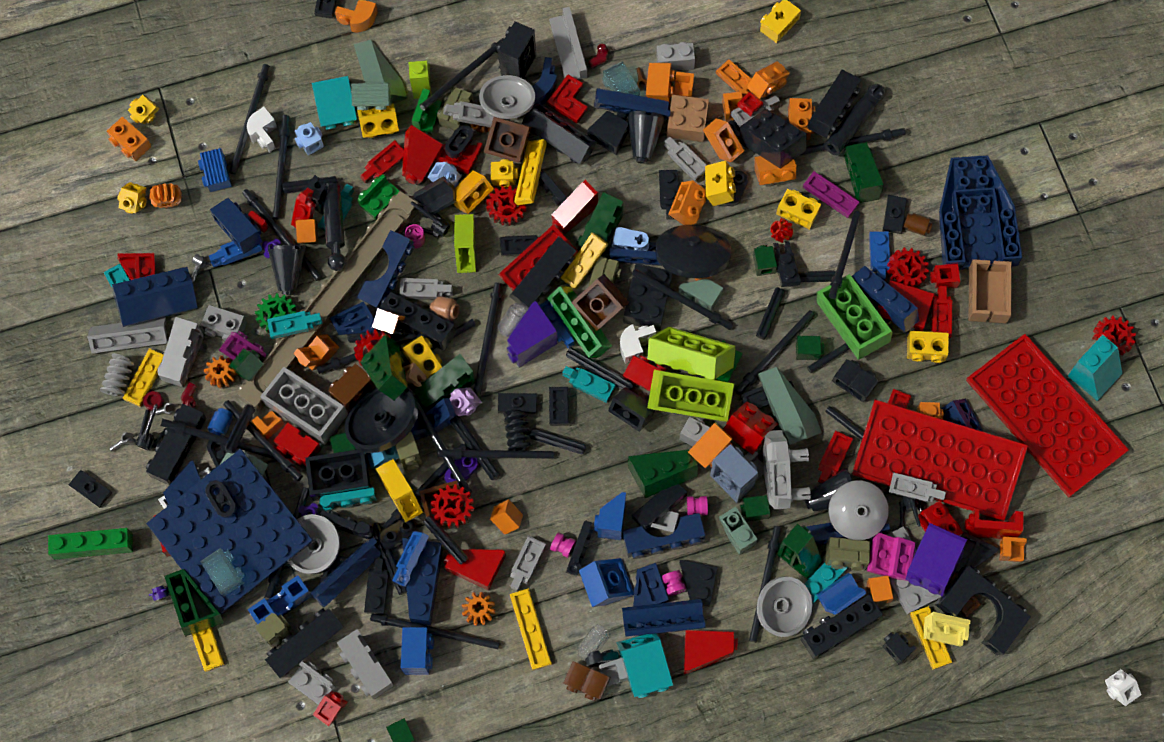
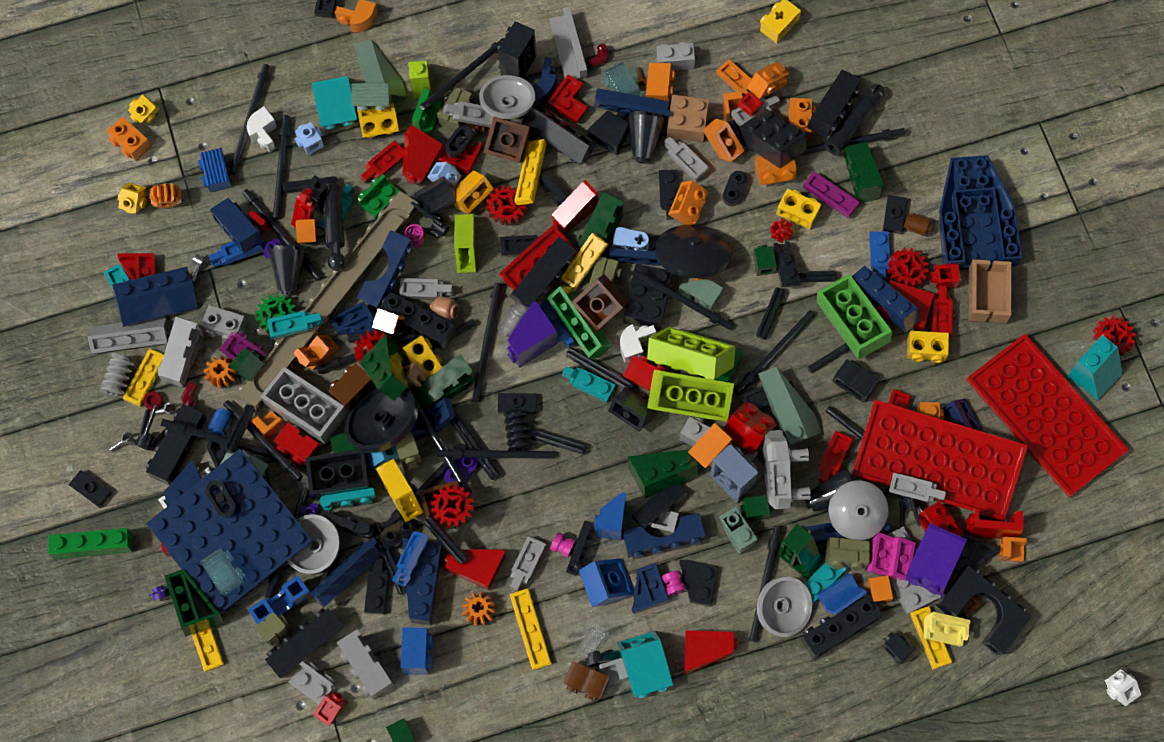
(385, 620): black bar -> none
(464, 401): lavender brick -> none
(503, 173): yellow brick -> none
(506, 517): orange panel -> none
(558, 406): black plate -> none
(662, 617): dark blue fence -> none
(684, 84): orange panel -> none
(697, 505): dark pink wheel -> none
(719, 183): yellow brick -> none
(809, 347): dark green brick -> none
(837, 280): black bar -> none

